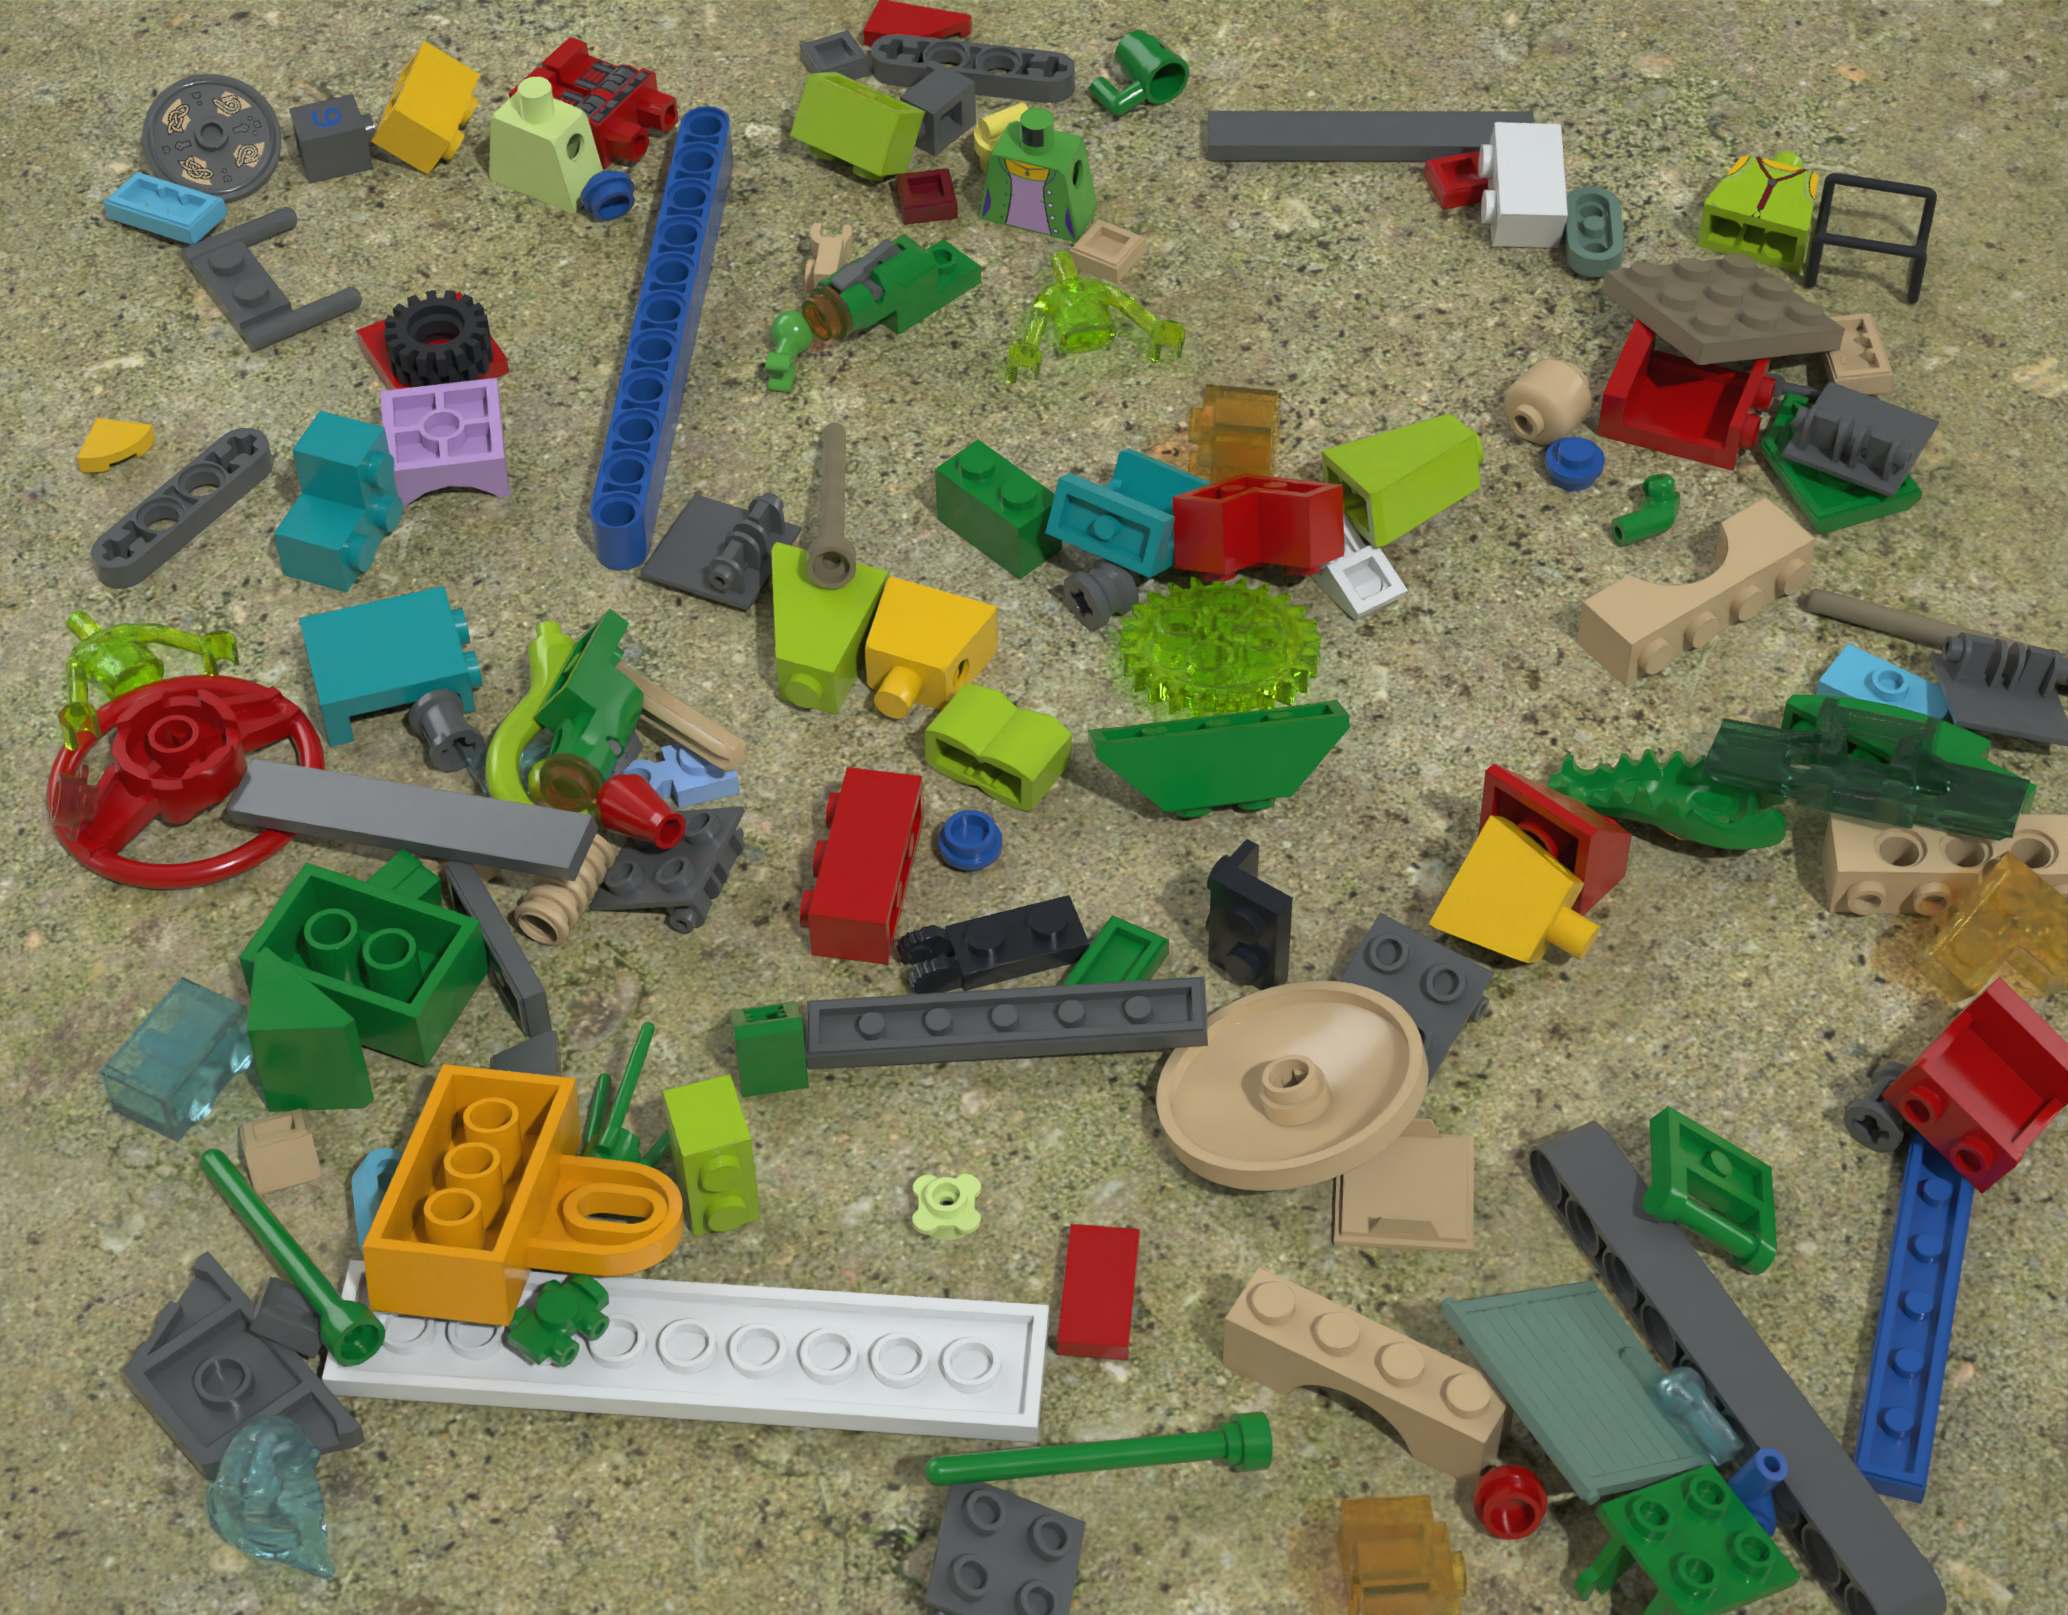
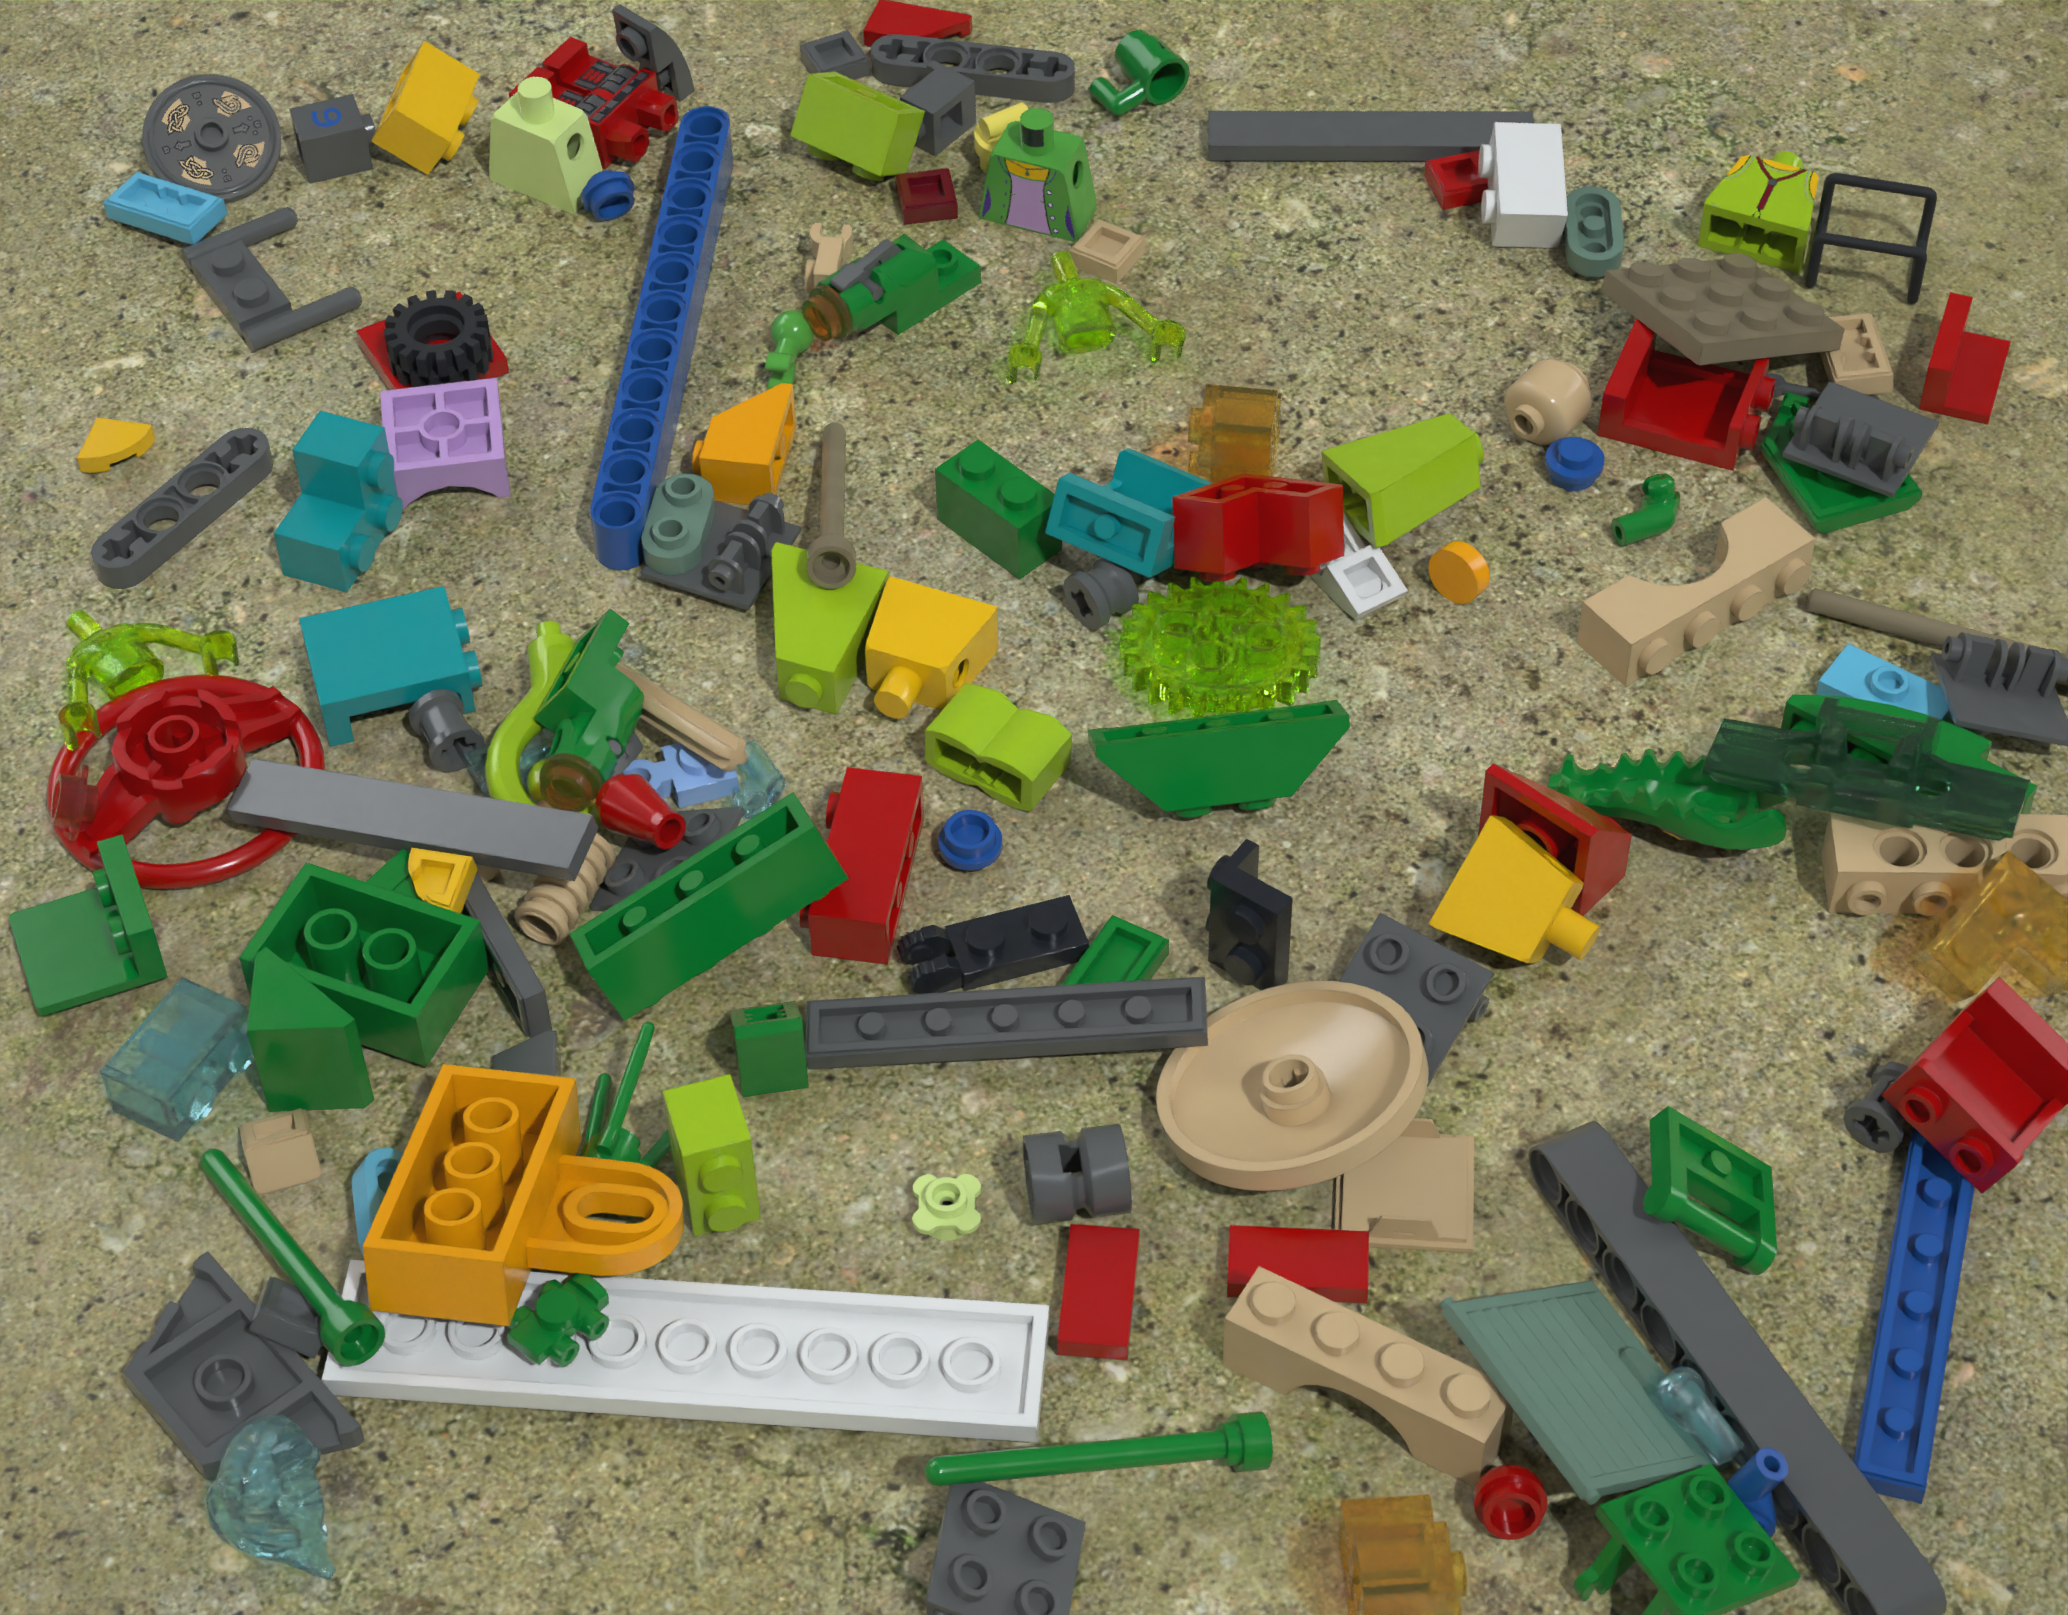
(89, 940): none -> green bracket
(441, 877): none -> yellow tile
(654, 51): none -> dark grey slope
(678, 524): none -> sand green plate
(708, 907): none -> green brick
(748, 446): none -> light orange slope
(762, 785): none -> clear light blue arm
(1101, 1167): none -> dark grey wheel
(1317, 1259): none -> red tile
(1459, 572): none -> light orange tile
(1963, 367): none -> red panel

